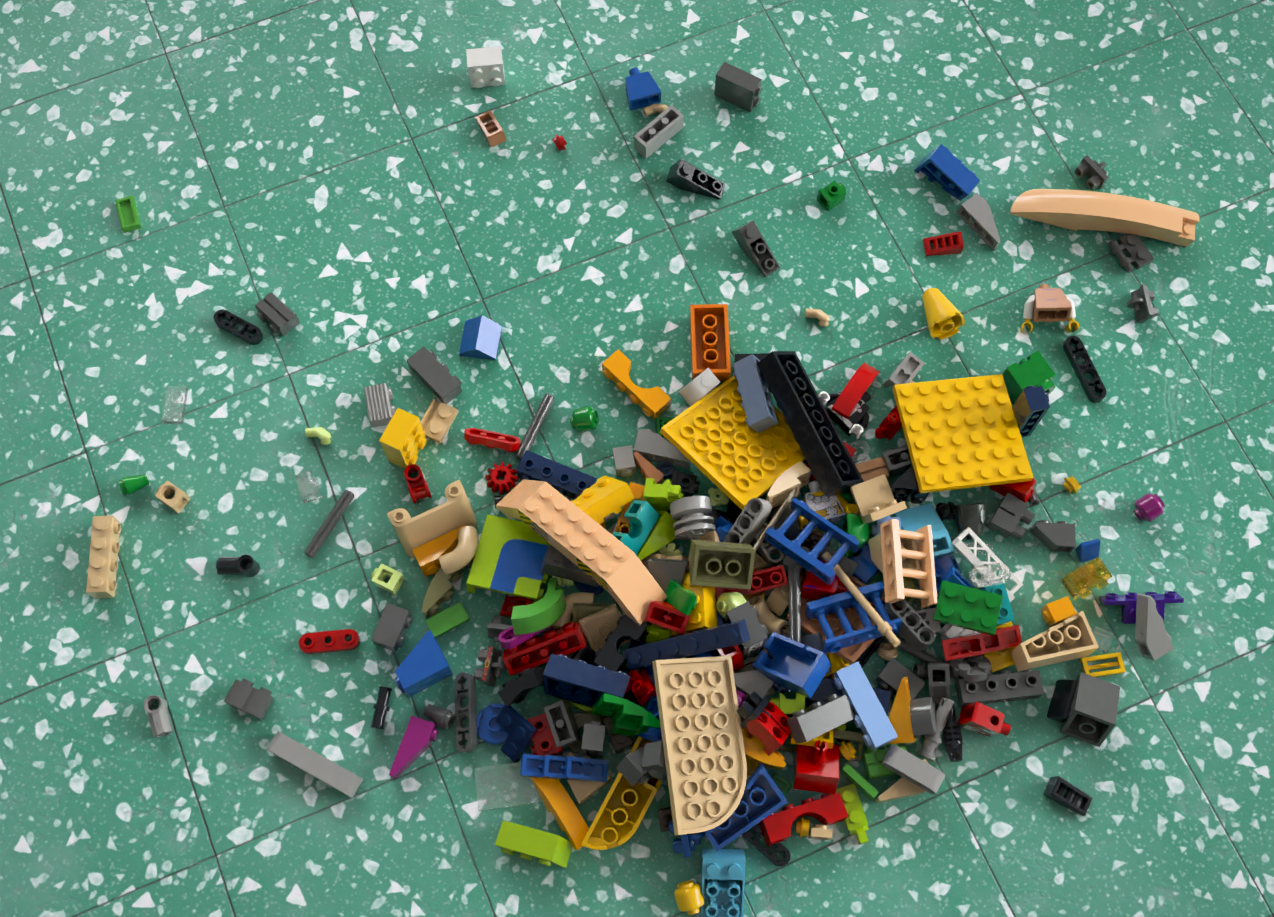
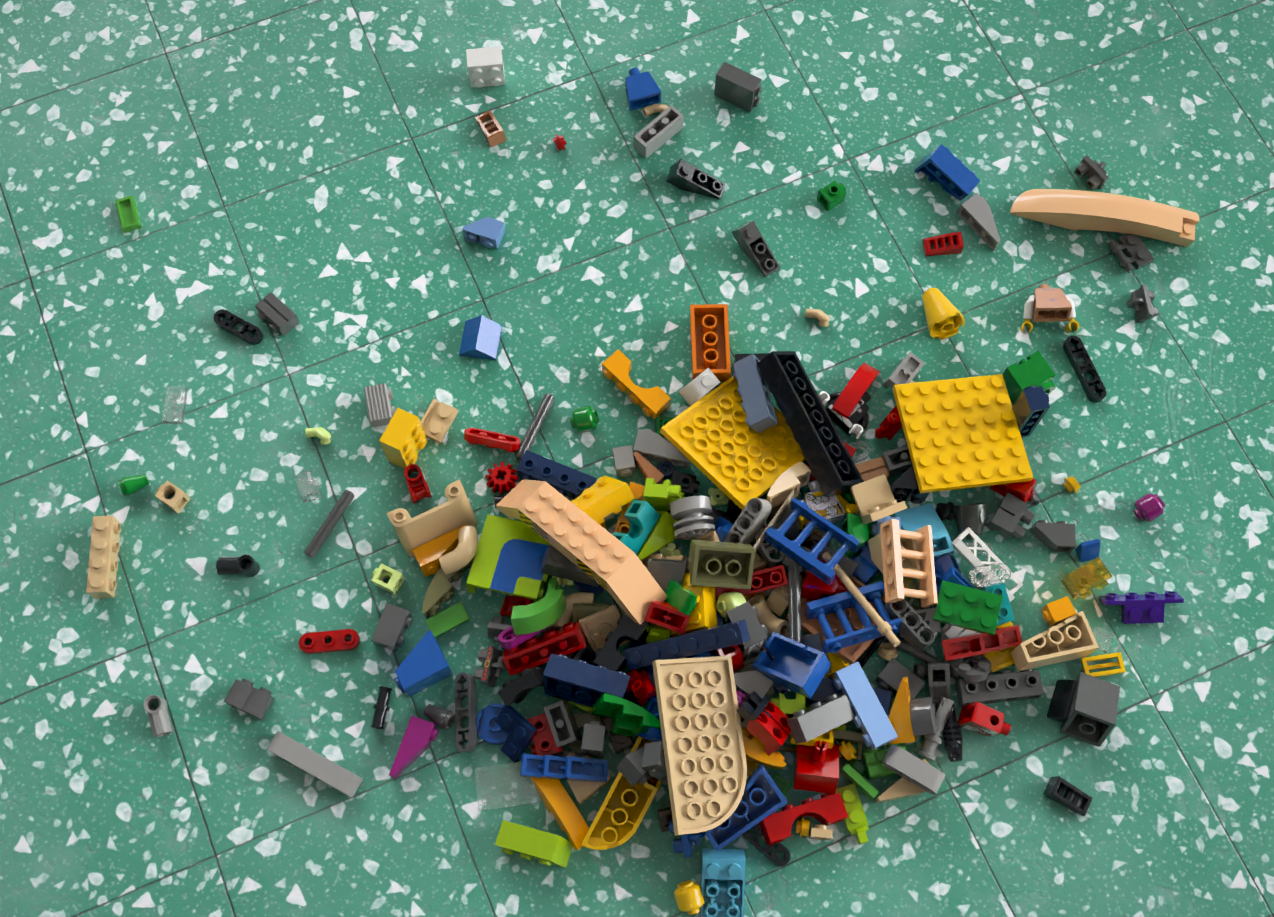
(435, 375): dark grey brick -> none
(485, 231): none -> medium blue slope
(857, 766): none -> dark green tile
(1150, 631): light grey slope -> none

